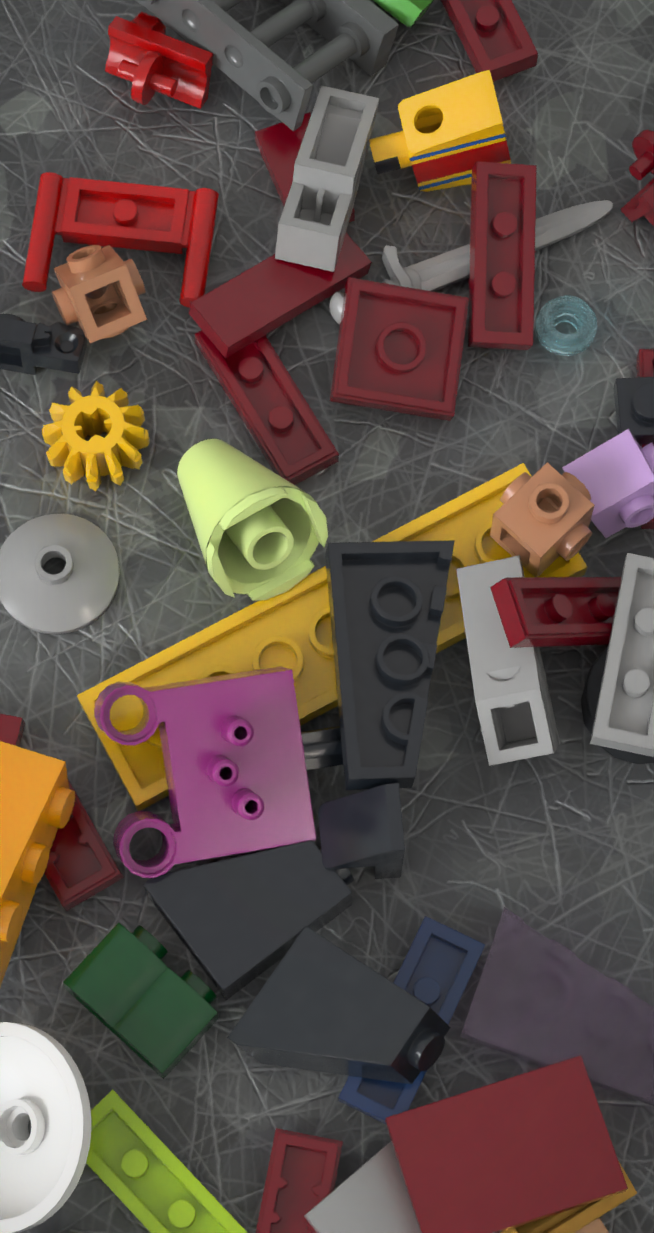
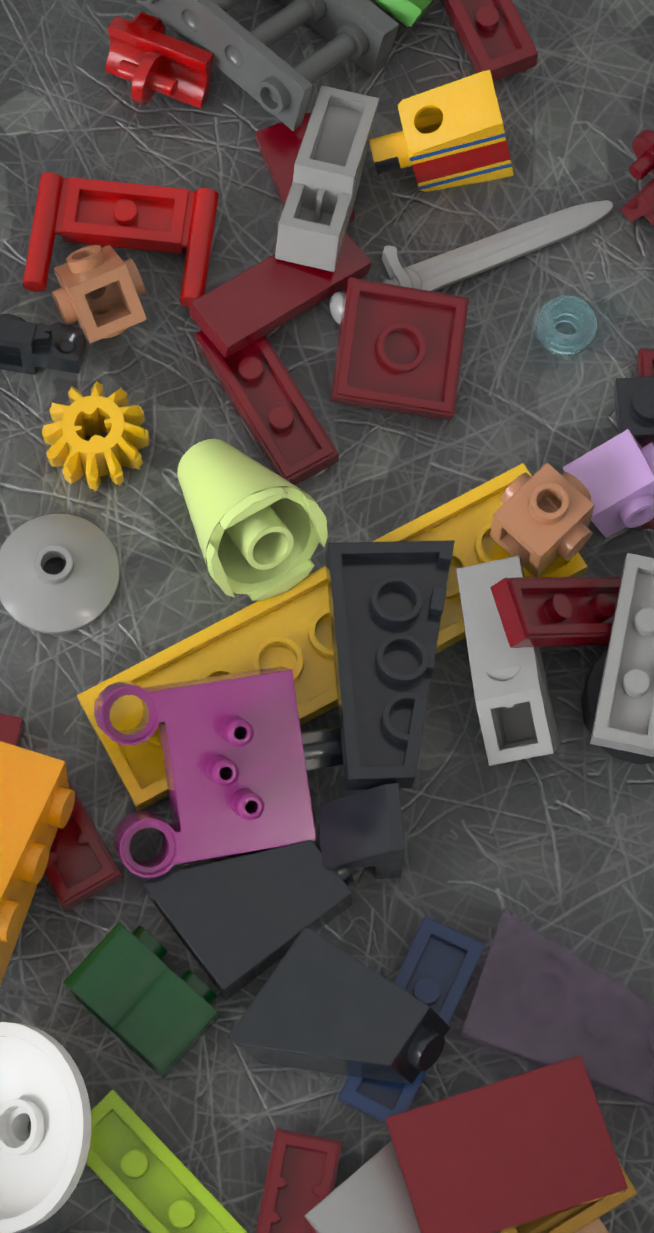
(502, 256): dark red plate -> none

